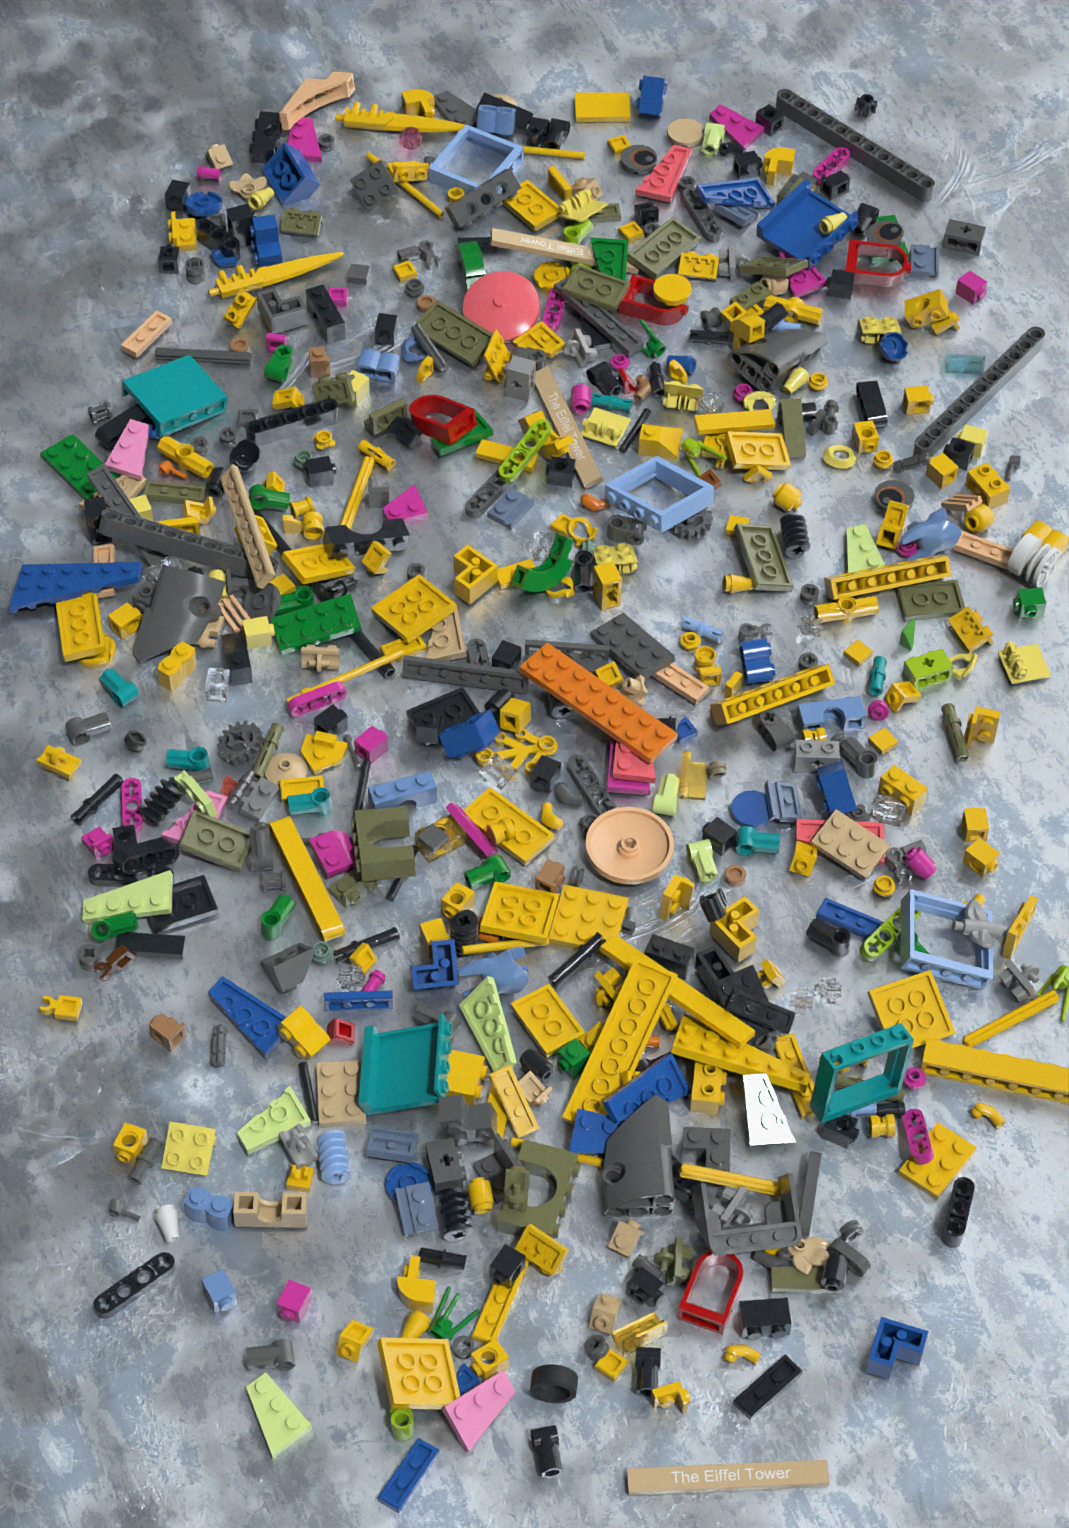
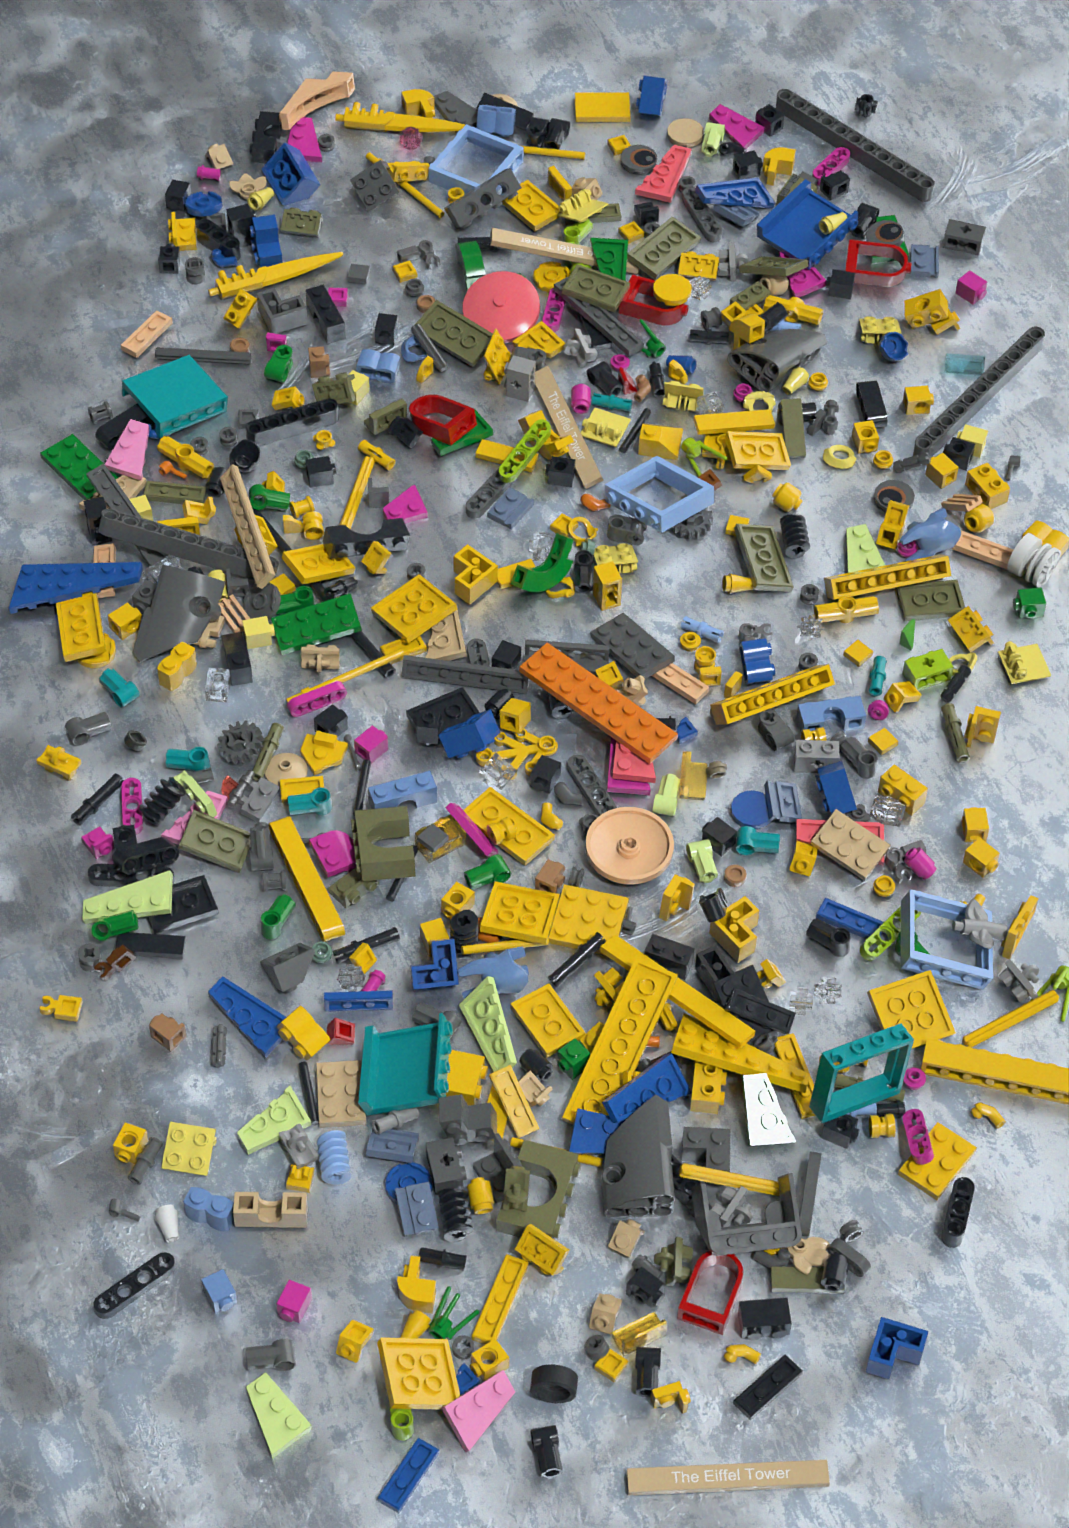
(394, 1119): none -> light grey pin
(507, 1266): black brick -> none
(700, 287): none -> clear gear
(955, 683): none -> black axle

